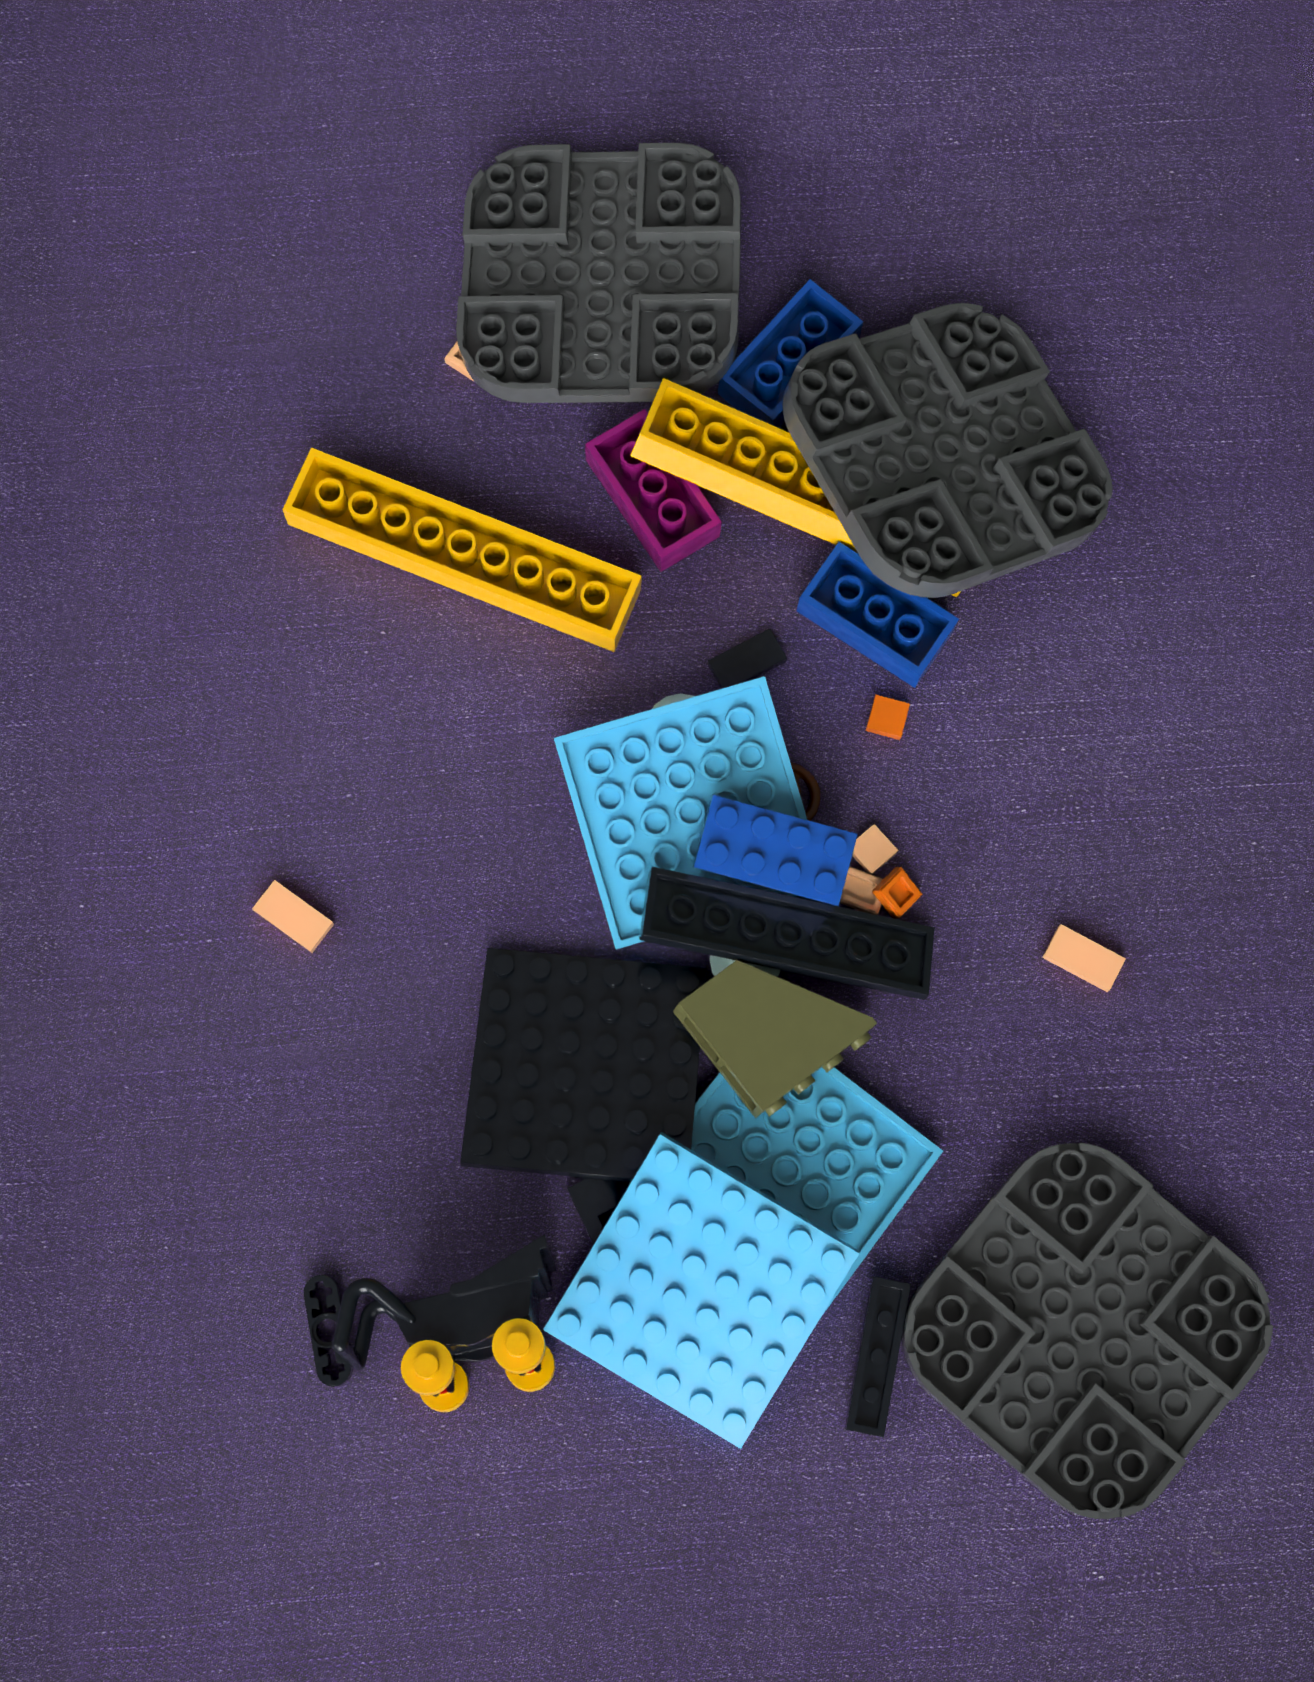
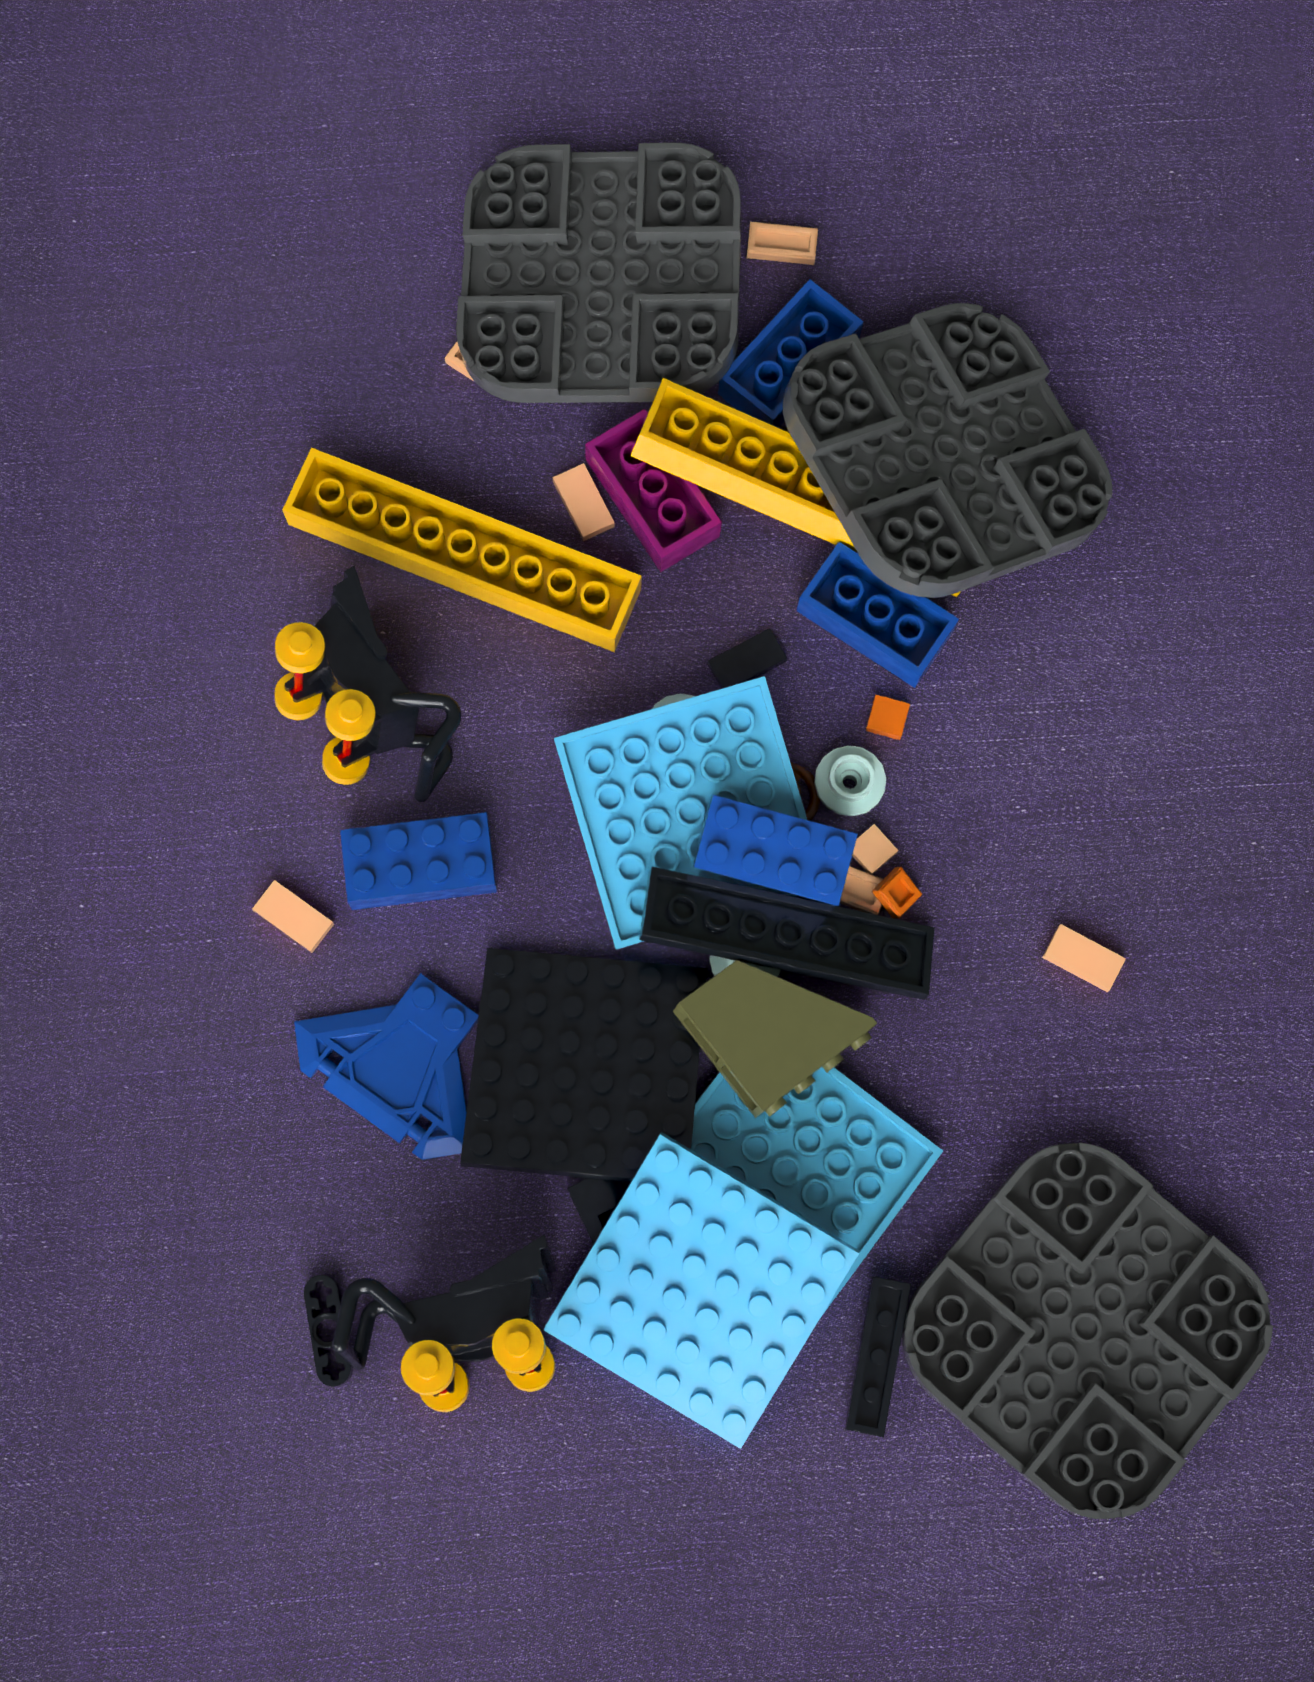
(362, 693): none -> black piece
(397, 1065): none -> blue plate
(418, 861): none -> blue brick
(583, 502): none -> light nougat tile
(782, 243): none -> light nougat tile
(854, 764): none -> light aqua piece

